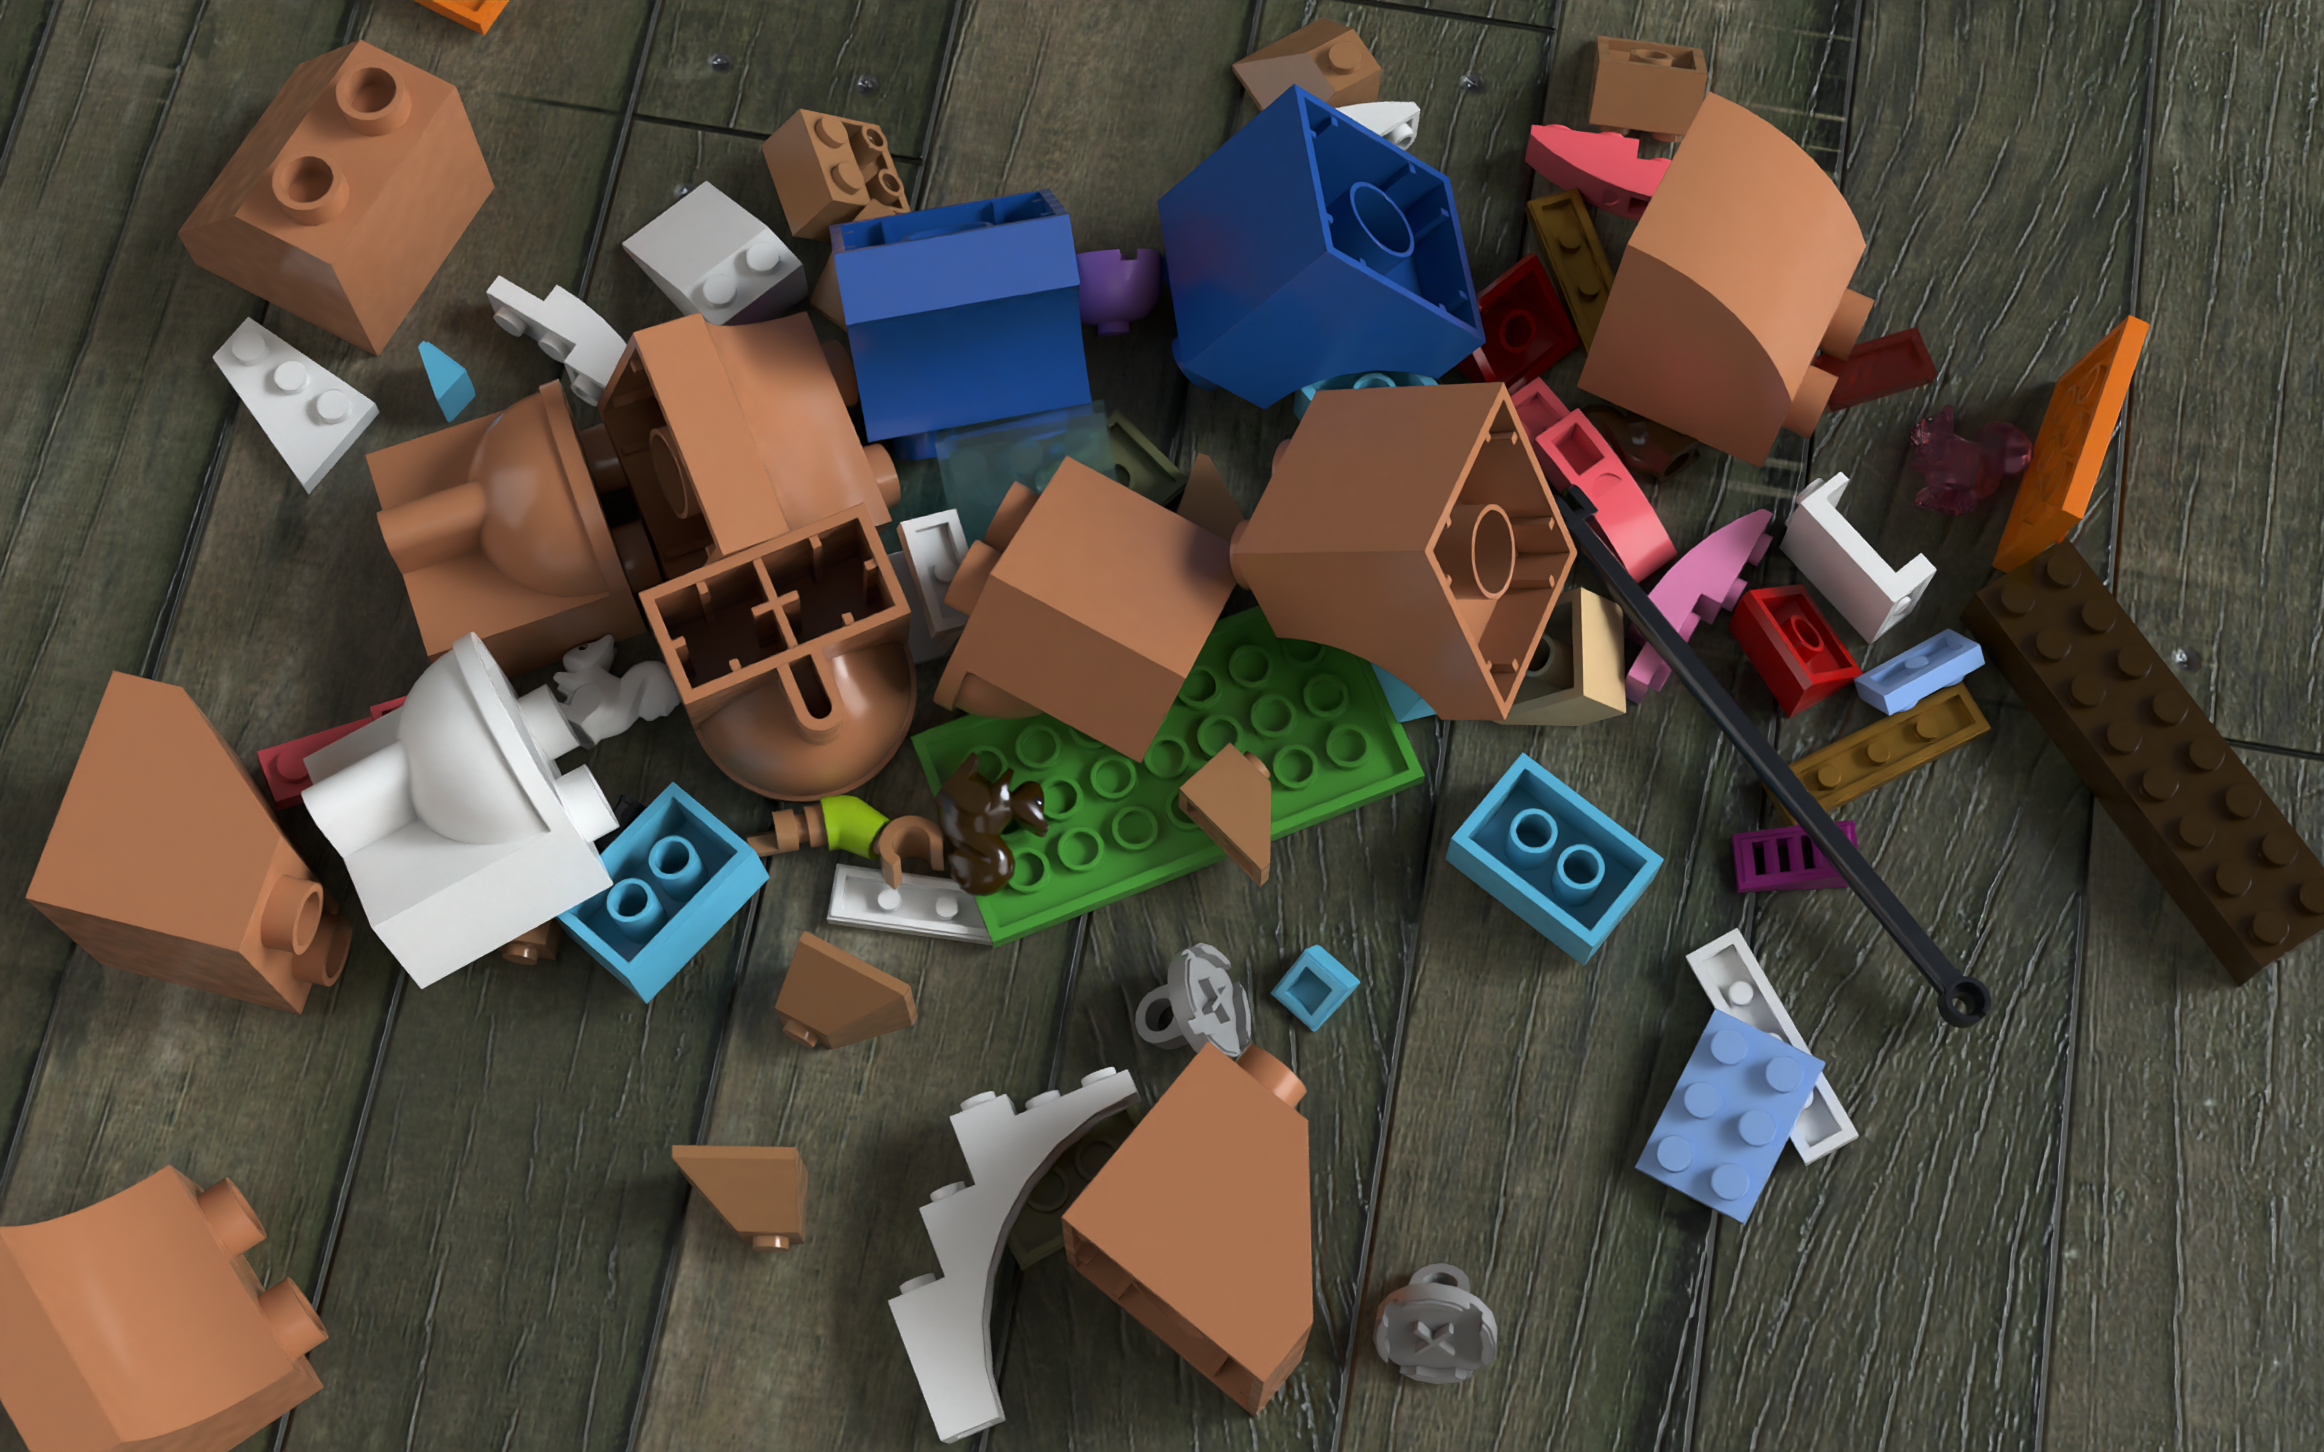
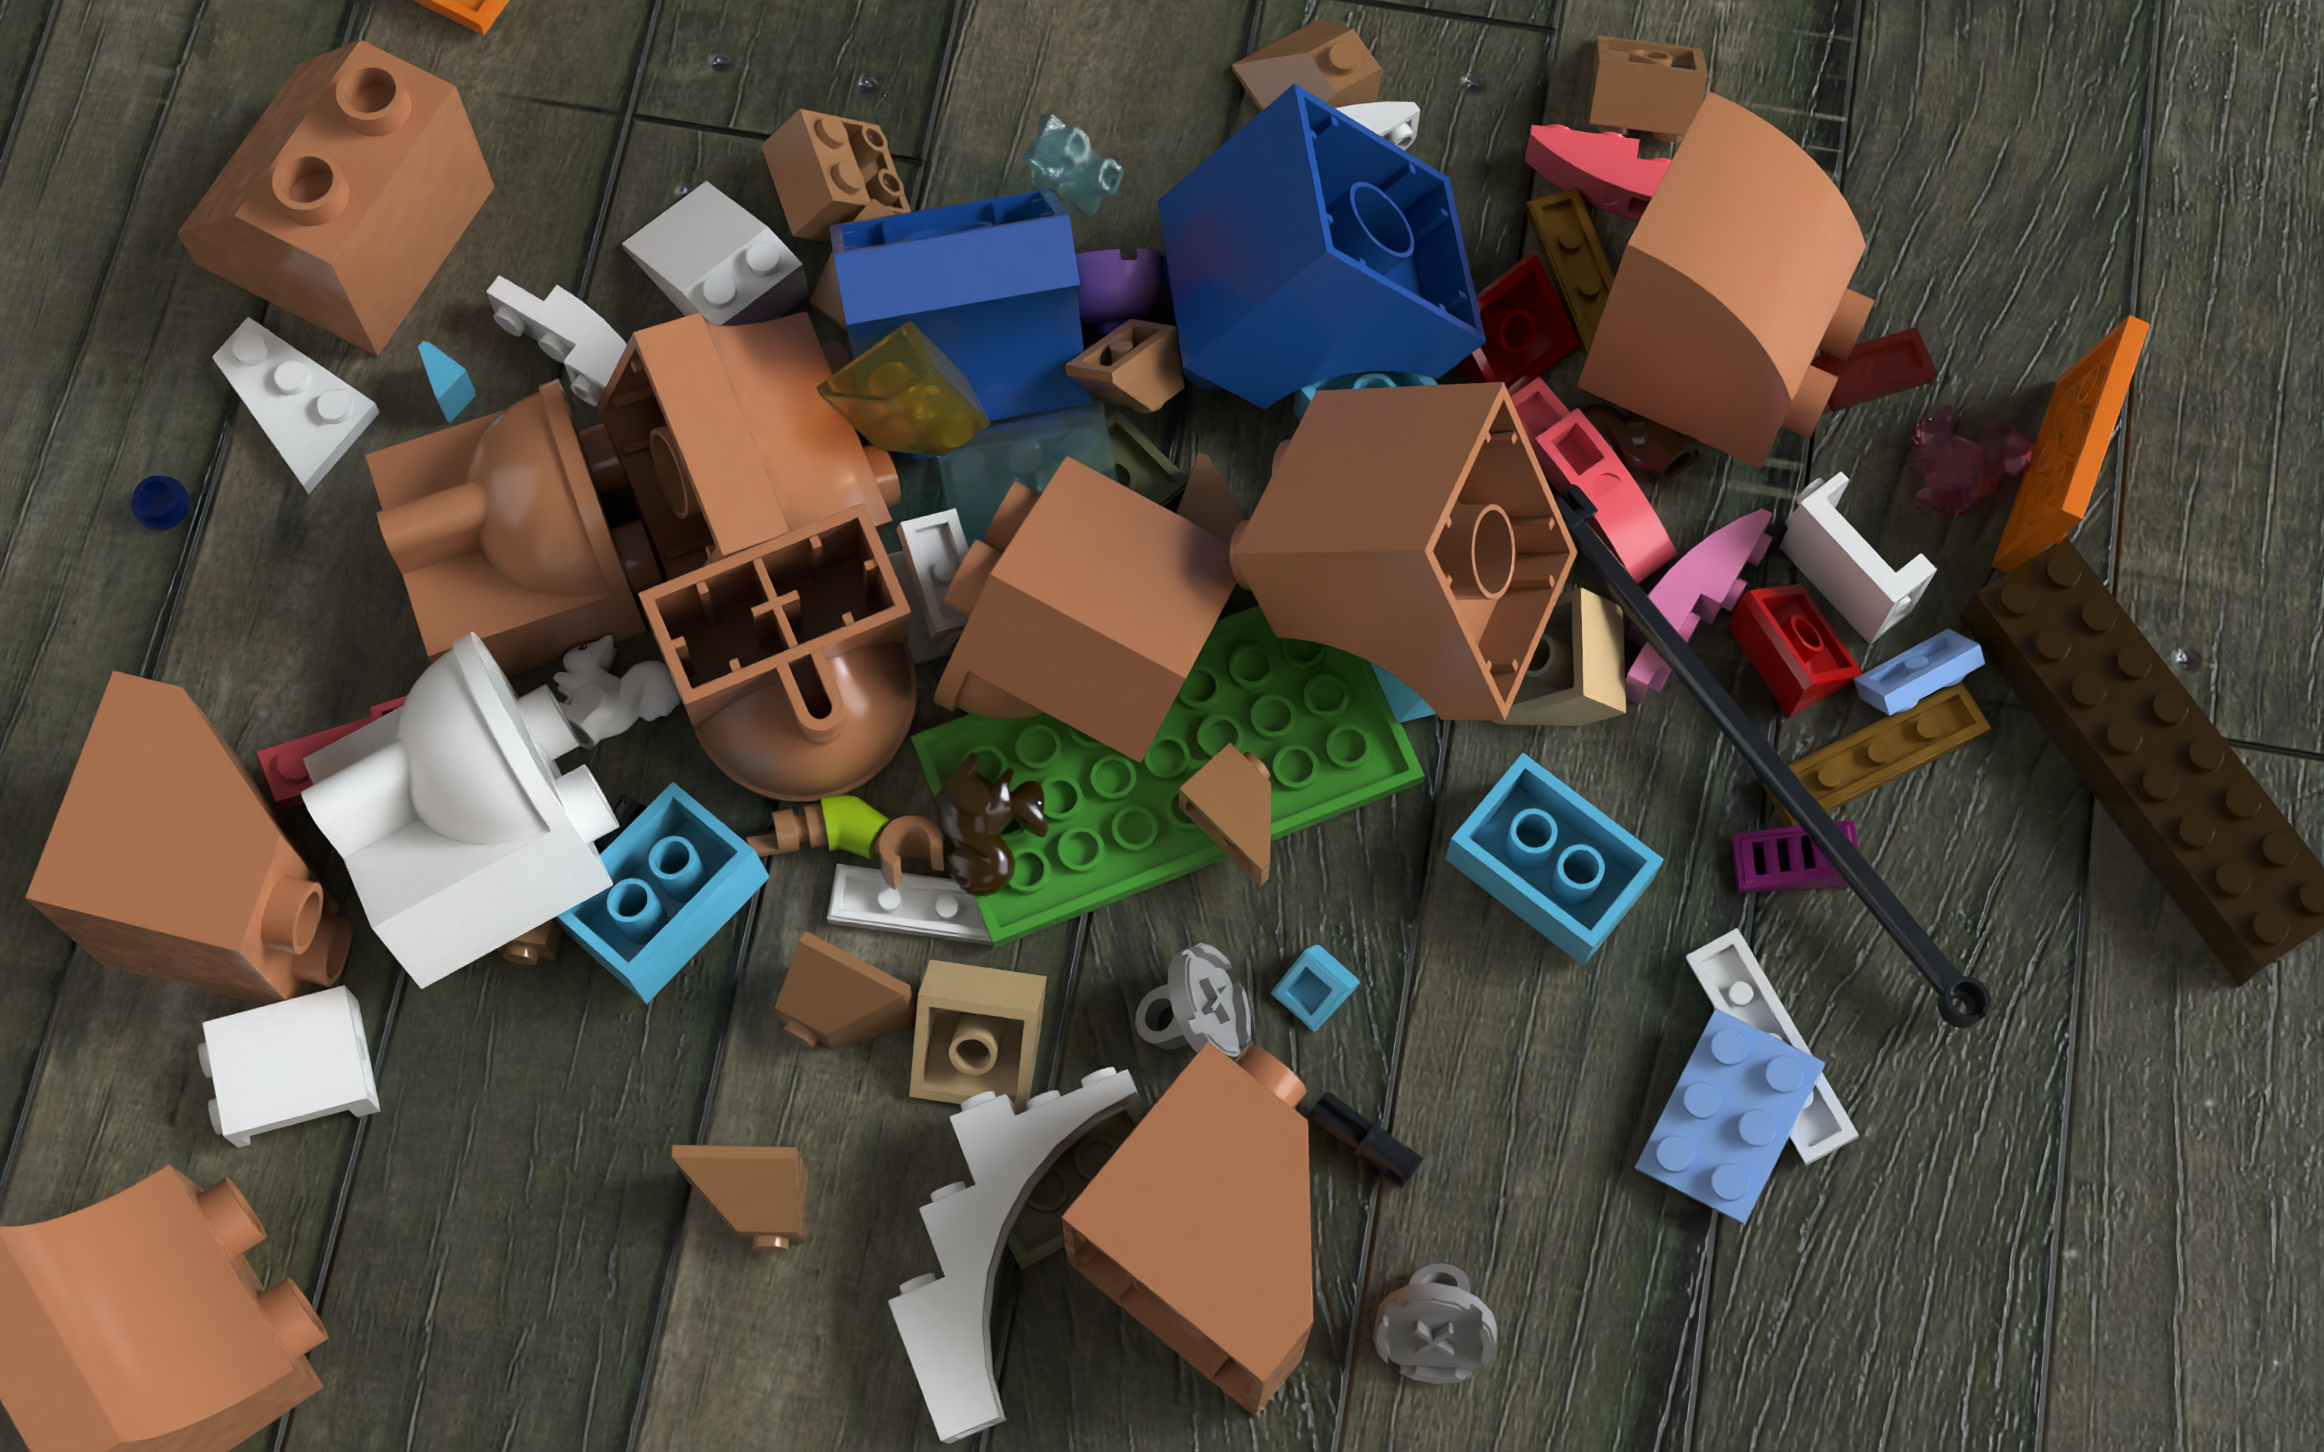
(160, 503): none -> clear blue plate
(287, 1064): none -> white panel
(906, 396): none -> clear yellow slope
(976, 1033): none -> tan slope
(1065, 161): none -> clear light blue hips
(1132, 366): none -> medium nougat slope
(1367, 1139): none -> black axle

